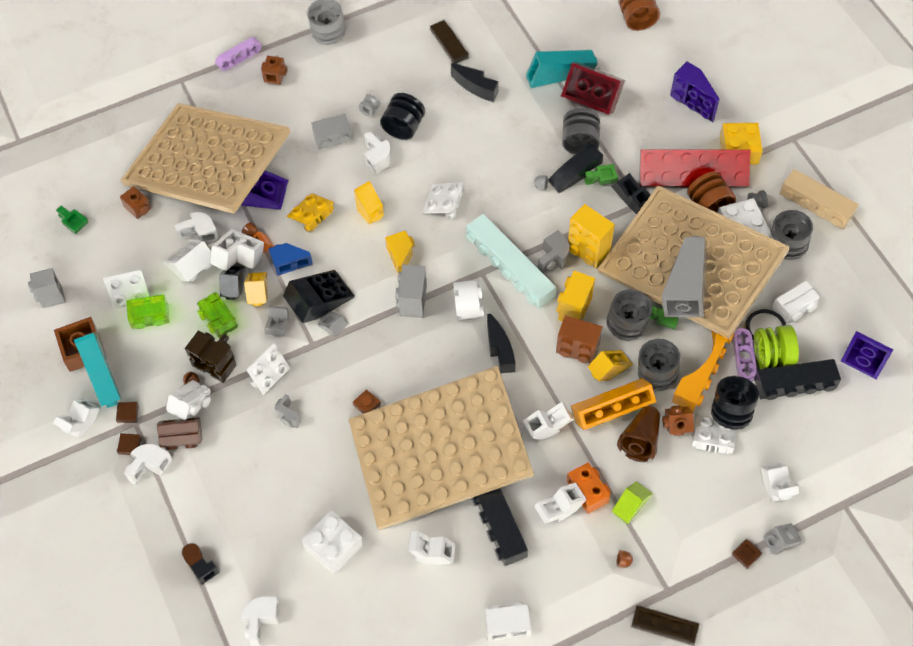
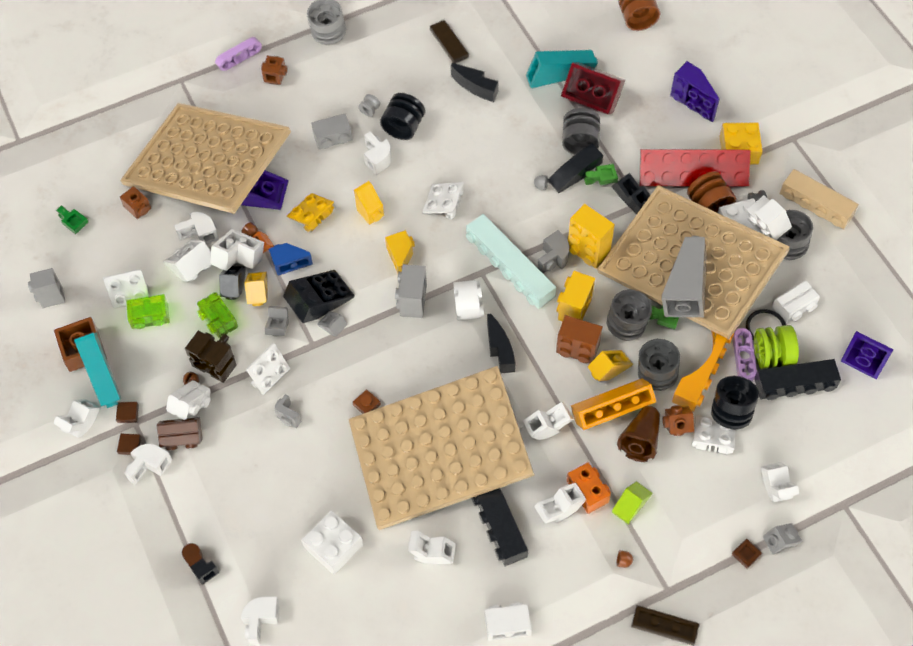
(769, 217): none -> white brick

